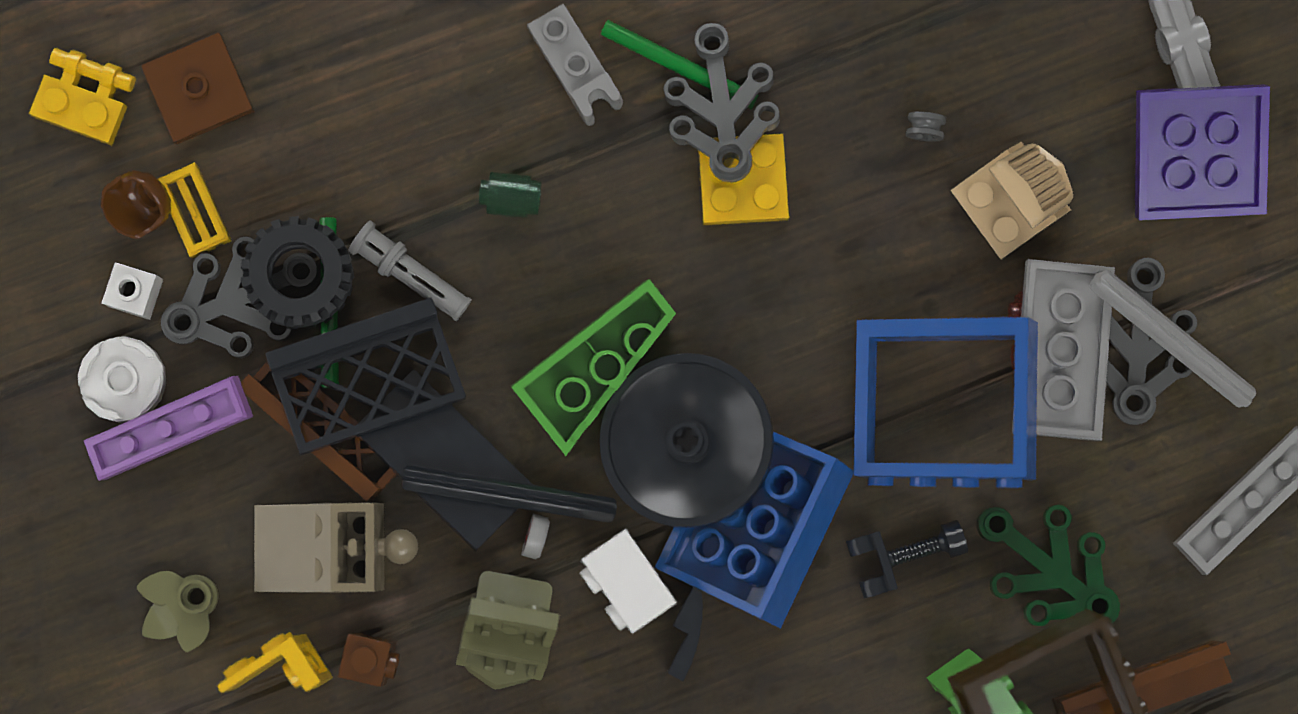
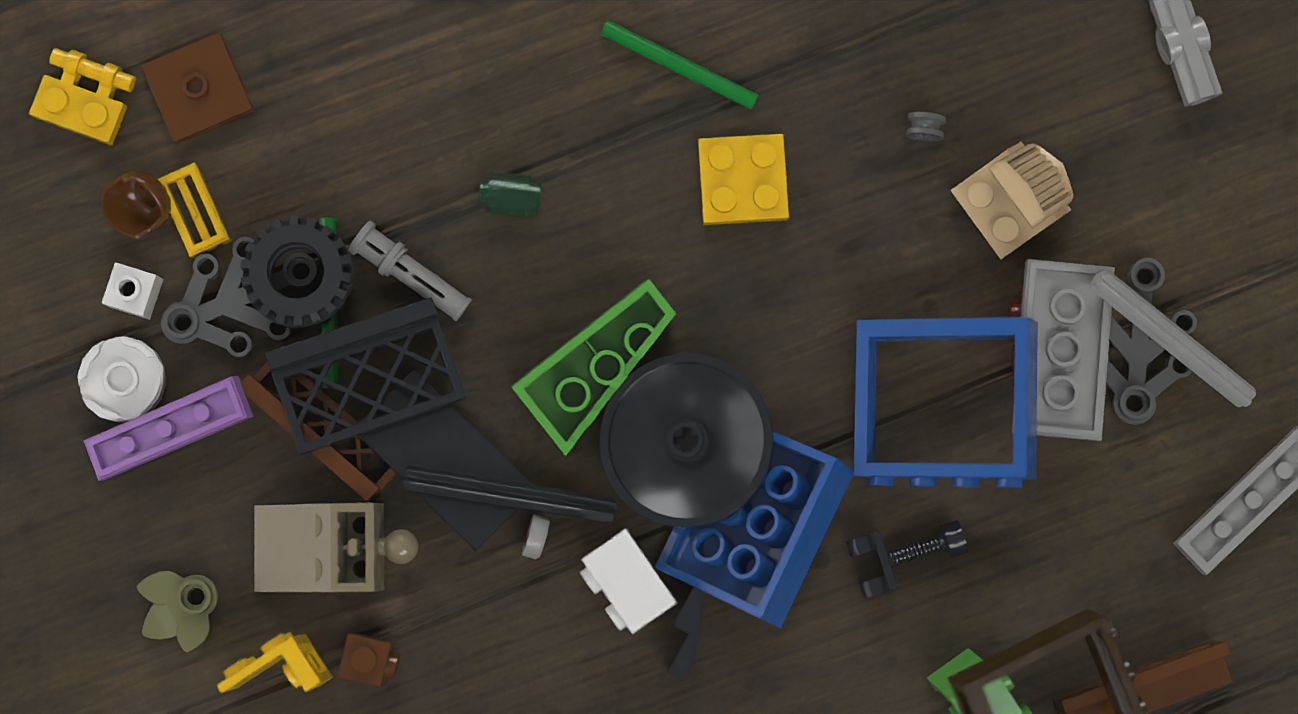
(508, 630): olive piece -> none
(574, 62): light grey plate -> none
(723, 111): dark grey plant -> none
(1055, 571): dark green plant -> none
(1202, 152): plate -> none

